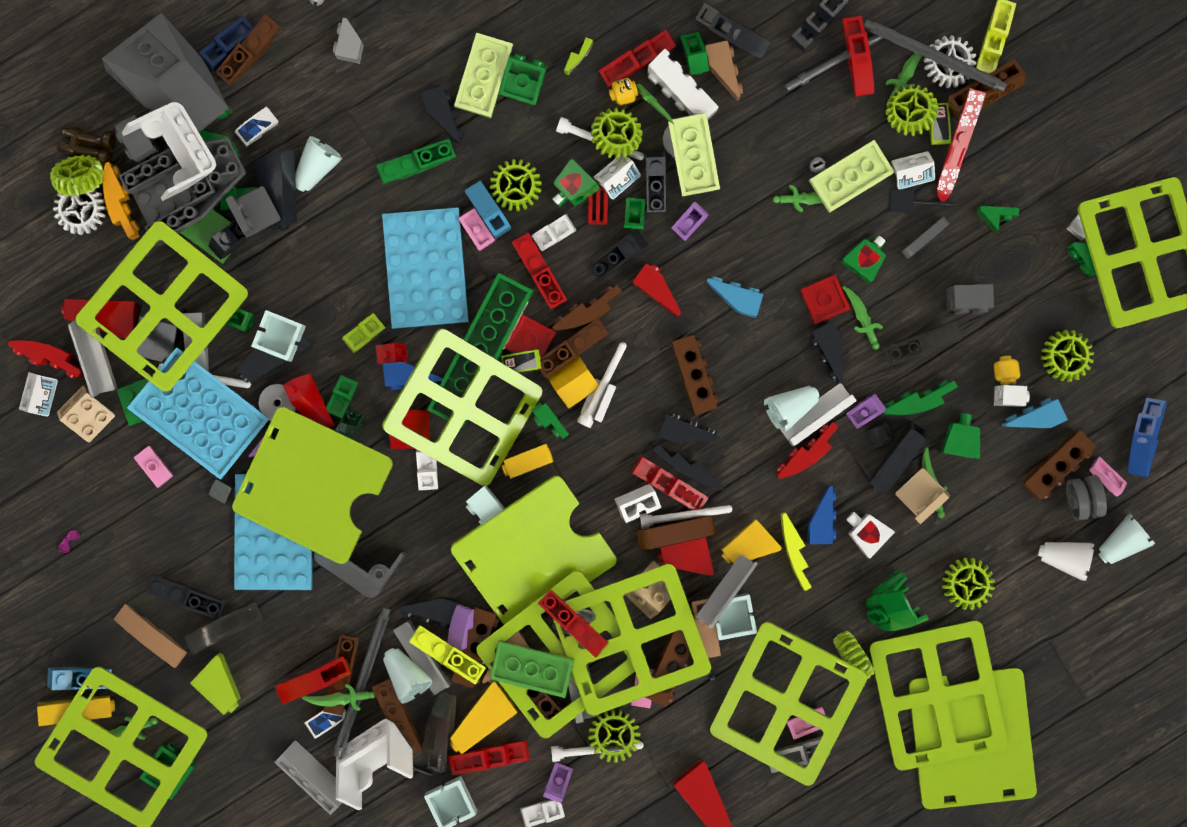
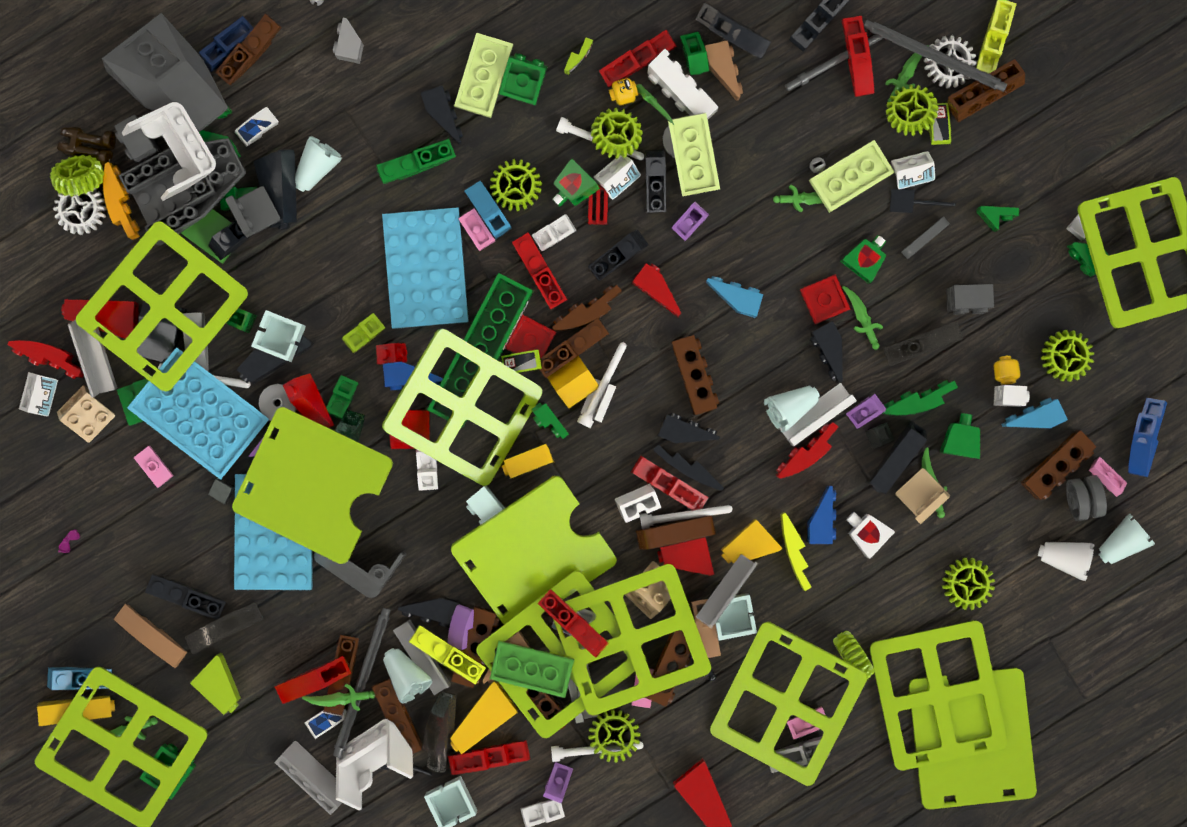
(634, 213): green slope -> none
(890, 607): green piece -> none
(959, 143): piece -> none

